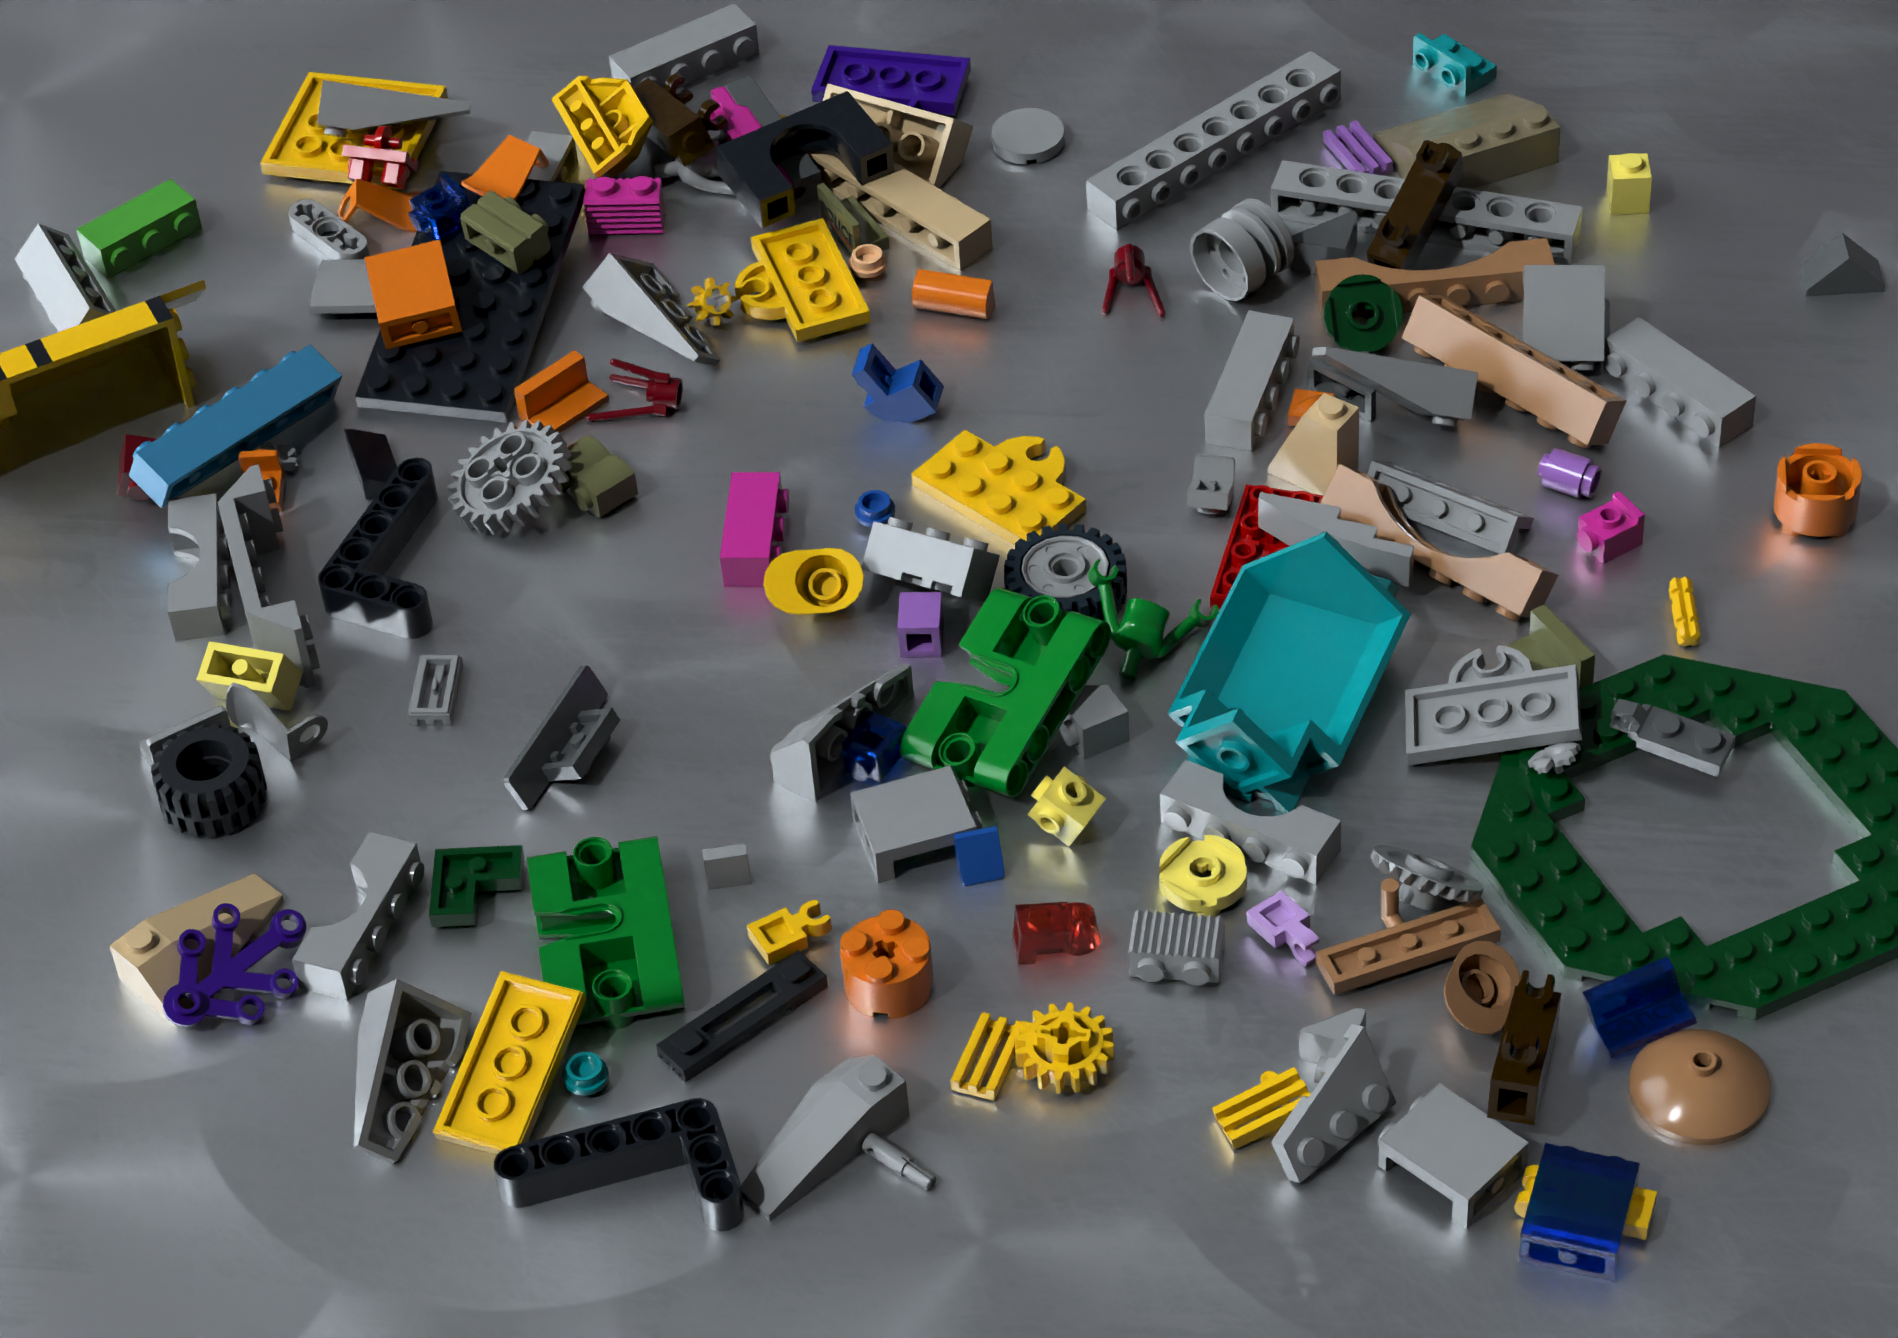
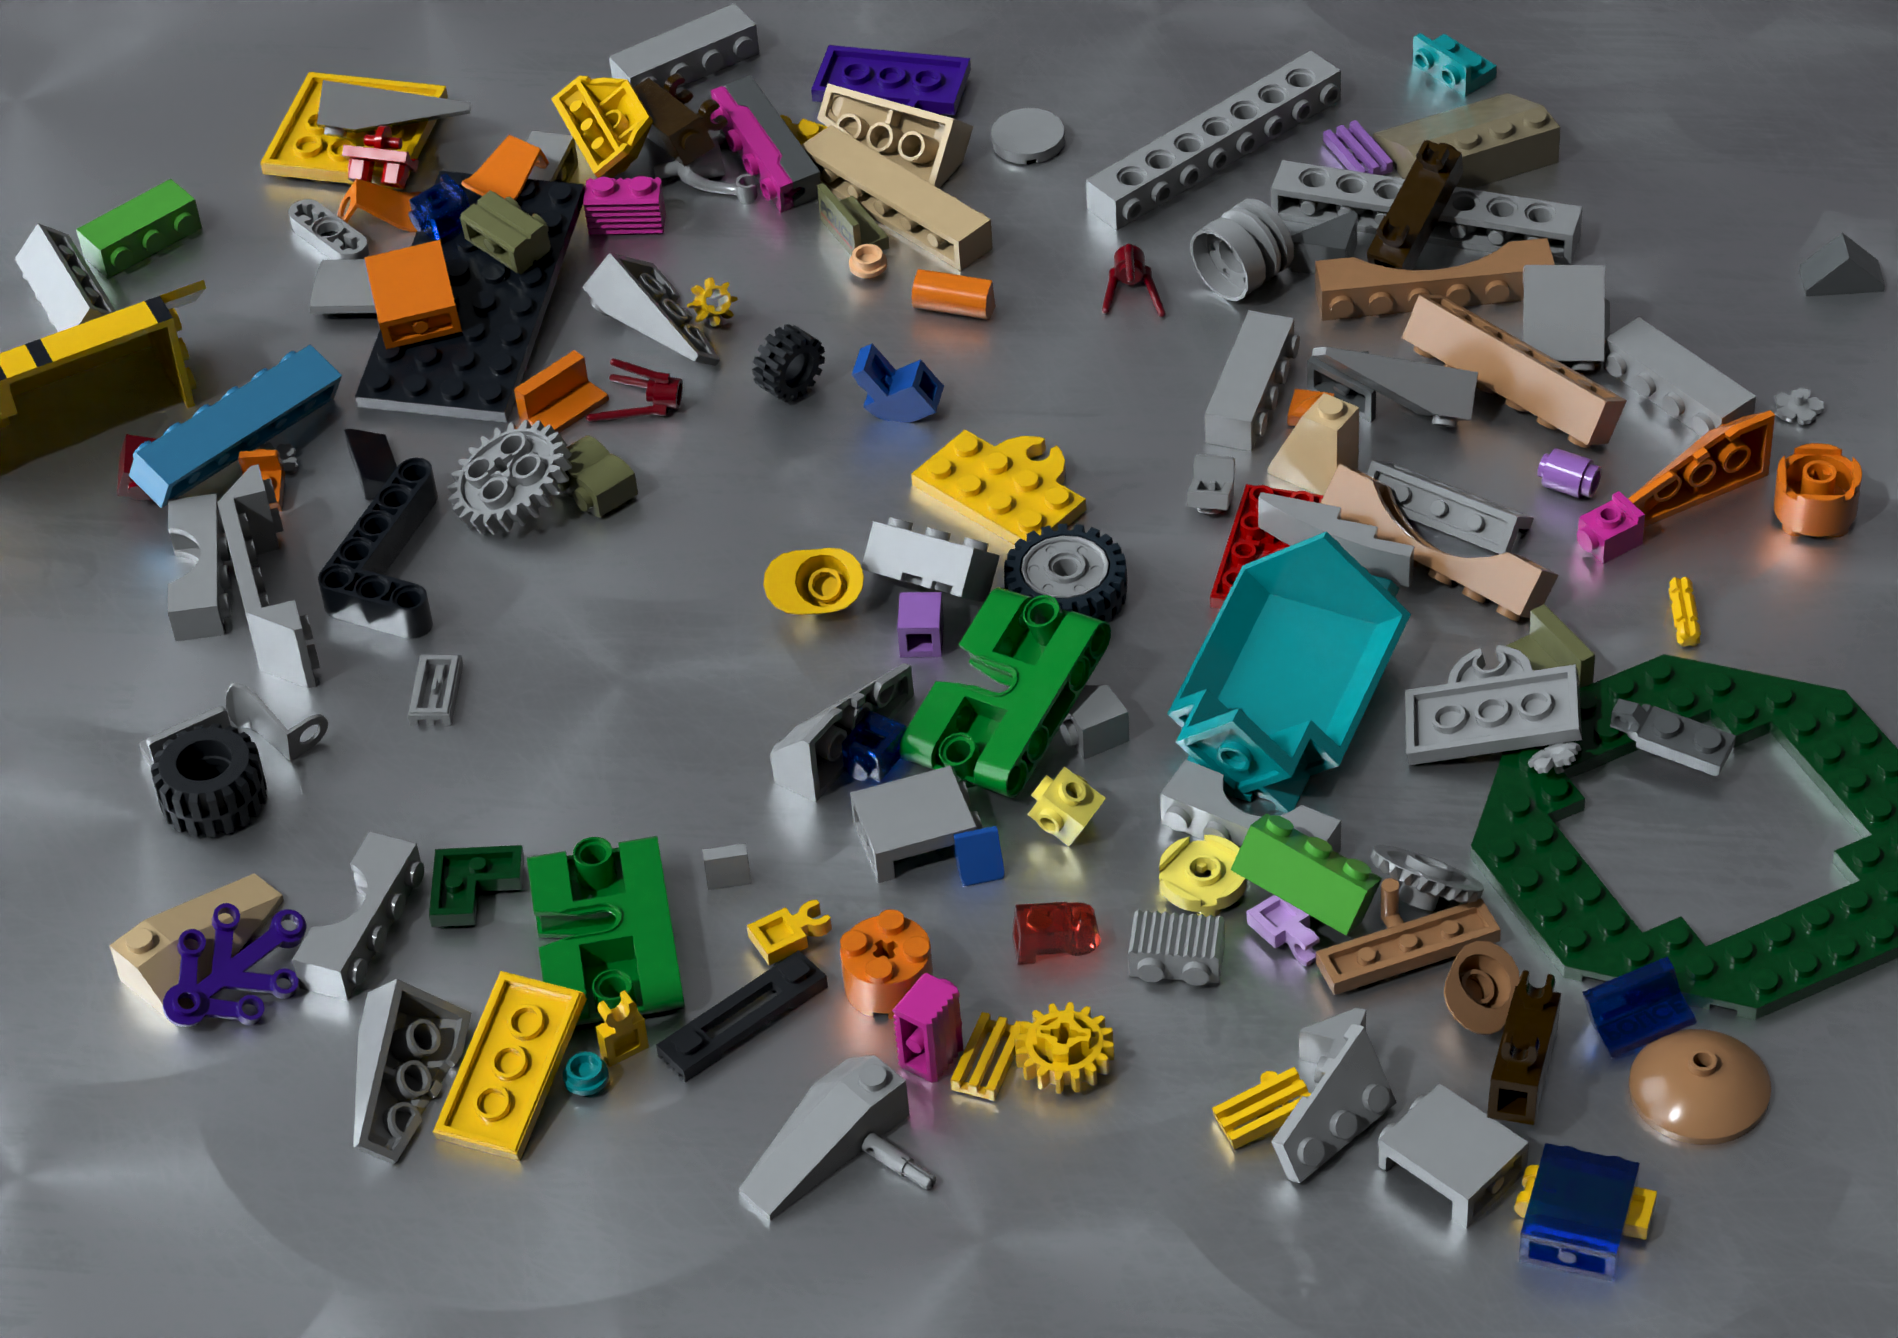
(264, 672): light yellow brick -> none
(564, 740): dark grey bracket -> none
(622, 1032): none -> yellow plate
(628, 1149): black beam -> none
(752, 527): dark pink brick -> none
(788, 363): none -> black tyre
(803, 281): yellow plate -> none
(832, 127): black arch -> none
(874, 506): blue plate -> none
(928, 1027): none -> dark pink brick
(1143, 624): green piece -> none
(1306, 873): none -> bright green brick
(1375, 297): dark green plate -> none
(1629, 184): light yellow brick -> none
(1710, 467): none -> orange wedge
(1798, 406): none -> light grey plant

